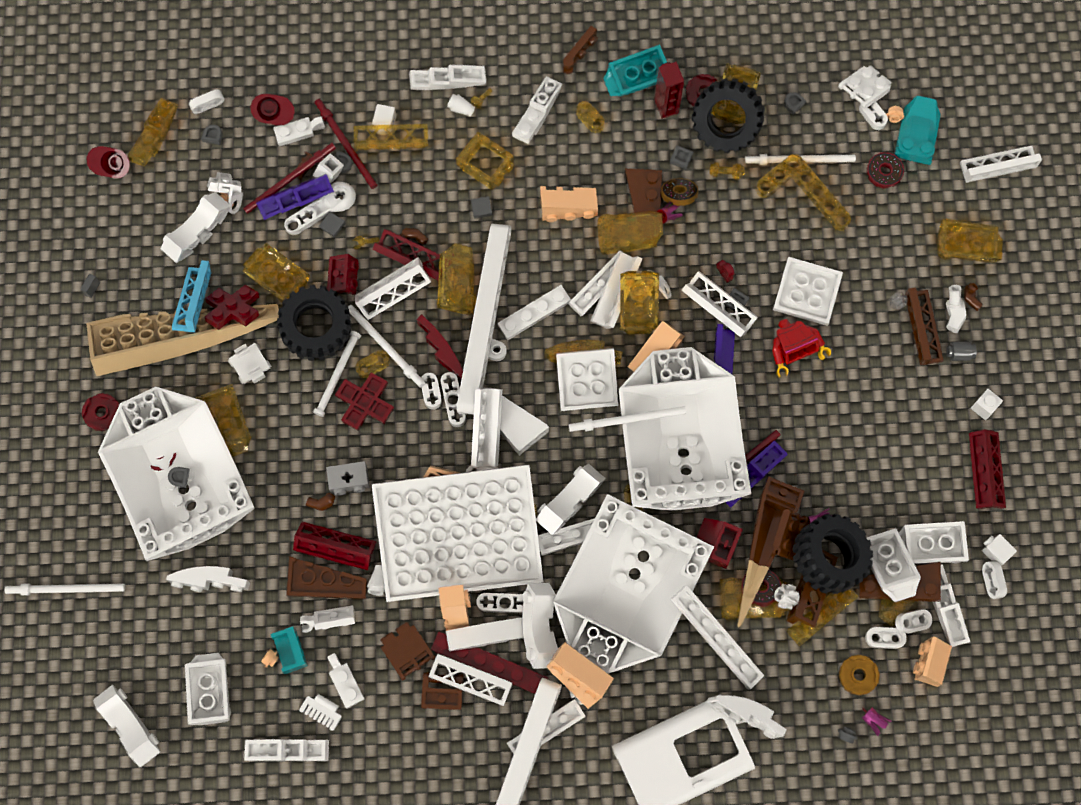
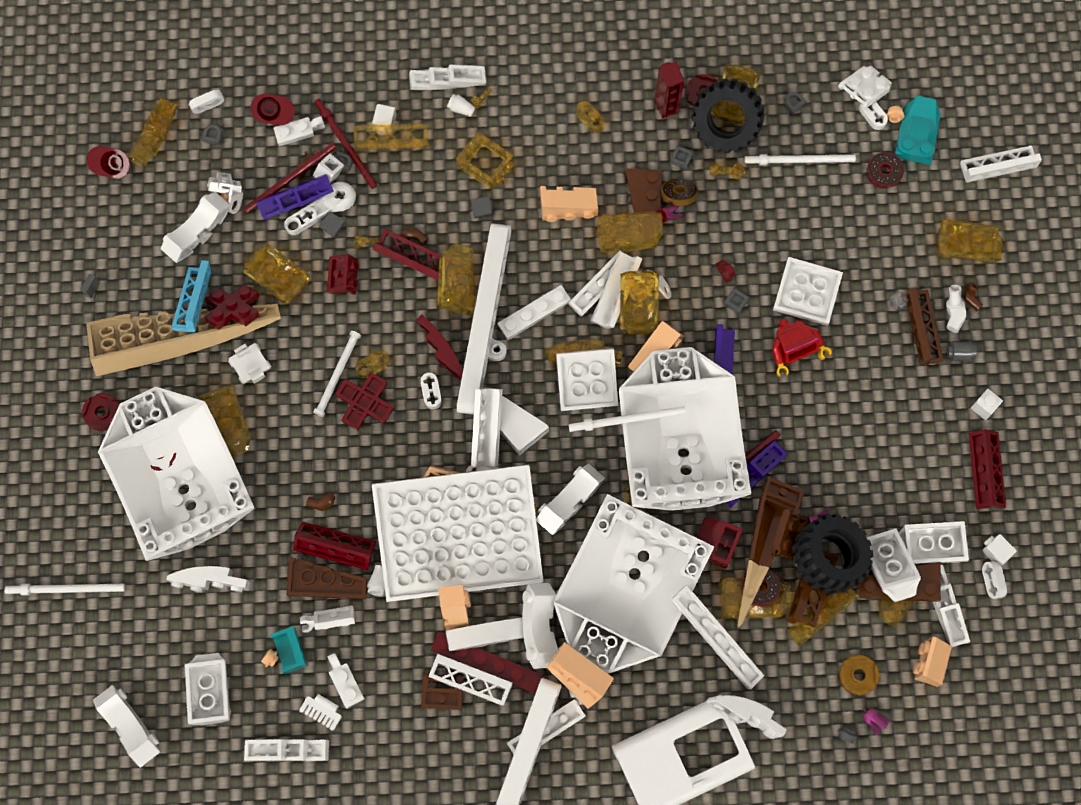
(179, 476): dark grey tile -> none
(314, 299): black tyre -> none
(338, 474): light grey brick -> none
(387, 284): white fence -> none
(406, 650): reddish brown plate -> none
(409, 371): white bar -> none
(445, 387): white beam -> none
(490, 596): white beam -> none
(538, 110): white slope -> none
(564, 538): white plate -> none
(579, 50): reddish brown plate -> none
(634, 72): teal slope -> none
(713, 307): white fence -> none
(786, 596): white gear -> none
(807, 188): clear yellow beam -> none
(885, 638): white plate -> none
(909, 621): white plate -> none

